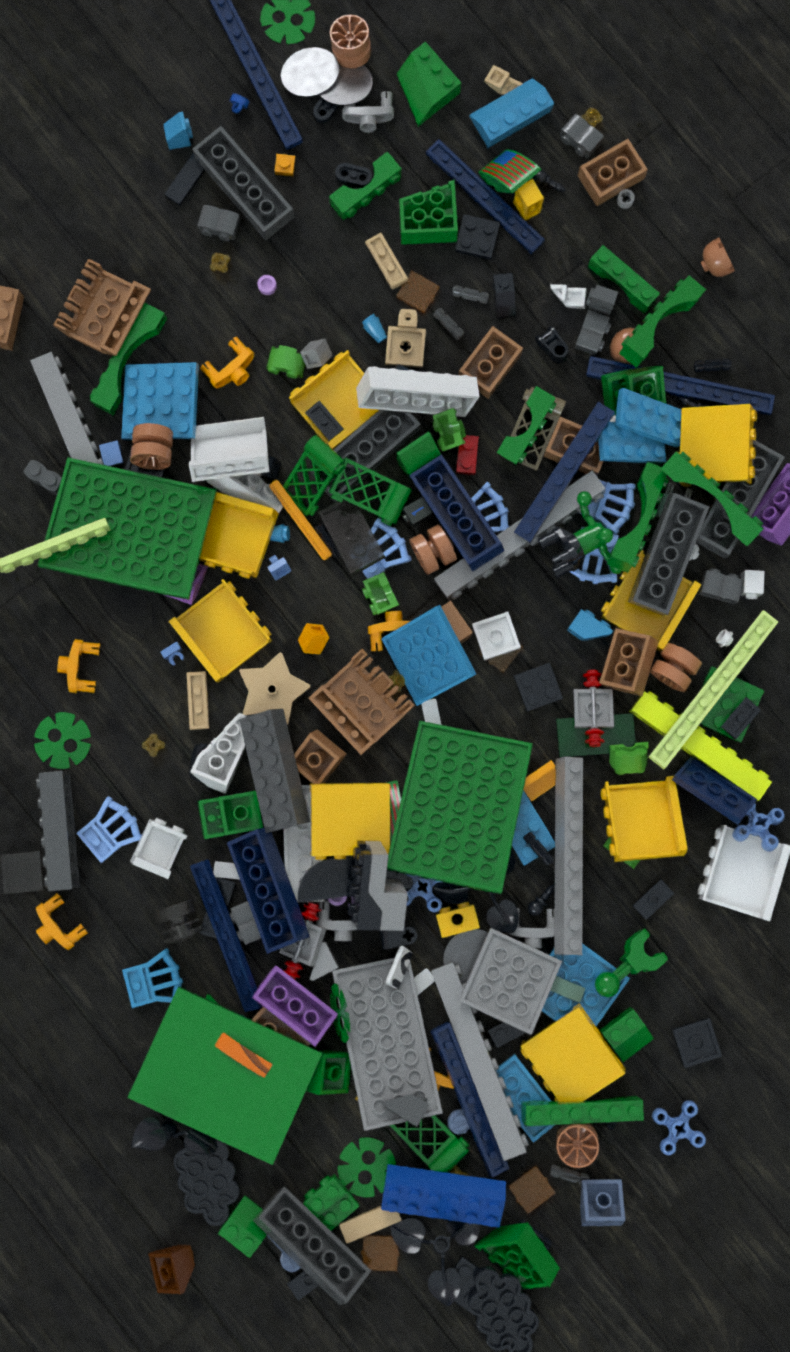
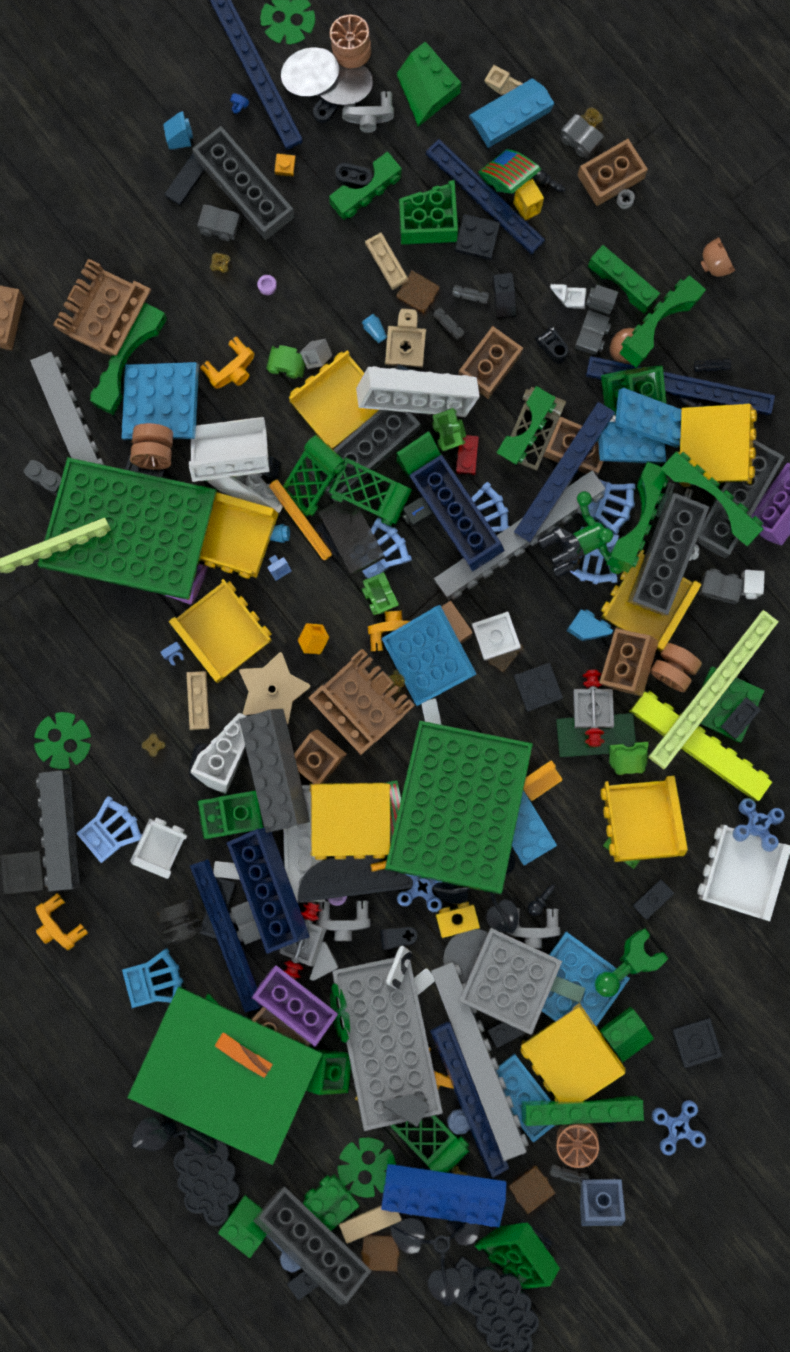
(70, 666): light orange connector -> none
(111, 453): medium blue panel -> none
(172, 1268): reddish brown slope -> none
(324, 421): black plate -> none
(375, 900): piece -> none
(437, 547): nougat wheel -> none
(538, 848): black axle -> none
(568, 855): light grey brick -> none
(714, 790): dark blue plate -> none
(724, 638): white plate -> none

